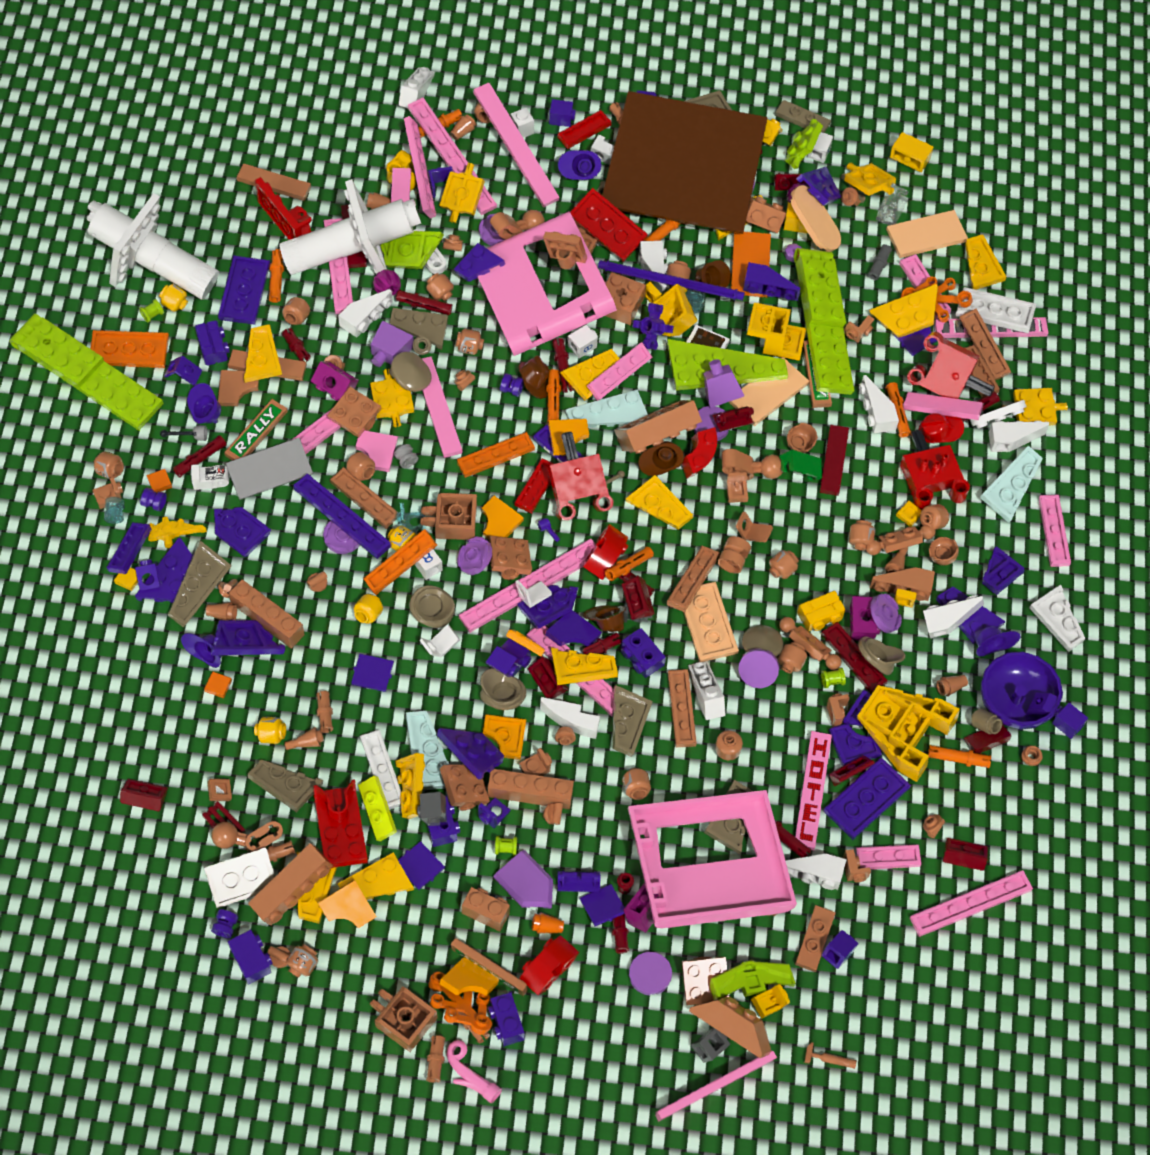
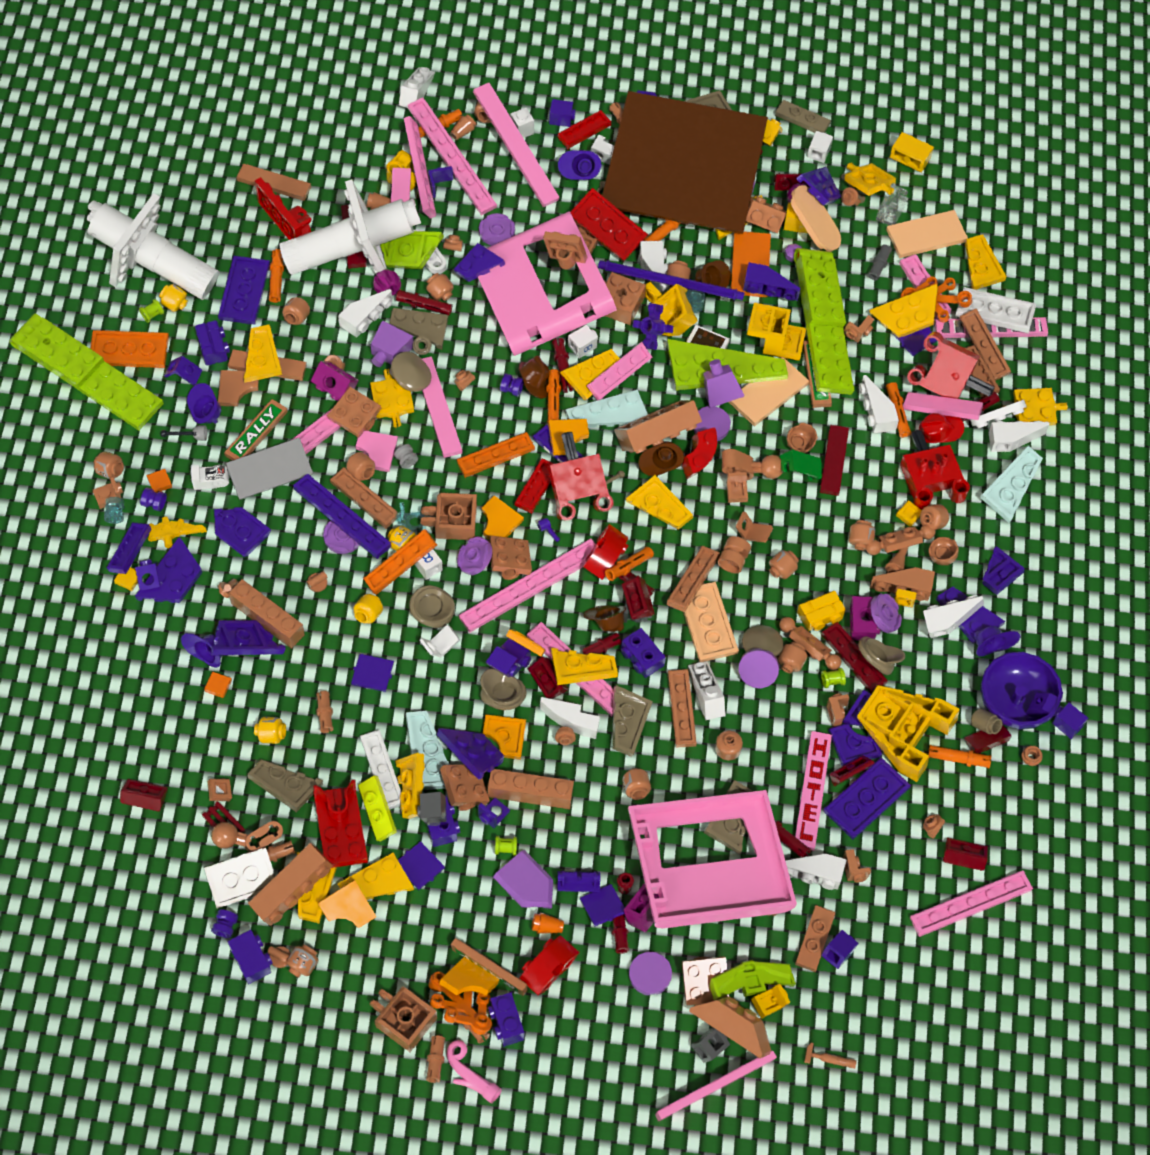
(198, 582): dark tan wing -> none
(199, 456): dark red pin -> none
(222, 611): nougat cone -> none
(296, 345): dark red pin -> none
(309, 739): nougat cone -> none
(340, 279): bright pink tile -> none
(462, 193): yellow plate -> none
(469, 341): nougat head -> none
(485, 908): nougat brick -> none
(508, 227): nougat beam -> none
(533, 594): white bracket -> none
(537, 764): nougat bracket -> none
(551, 608): dark purple tile -> none
(553, 813): nougat plate -> none
(573, 629): dark purple tile -> none
(733, 418): dark red hinge -> none
(803, 143): lime plate -> none
(889, 857): bright pink tile -> none
(951, 684): nougat cone -> none
(1054, 530): bright pink tile -> none
(1056, 615): white wing -> none

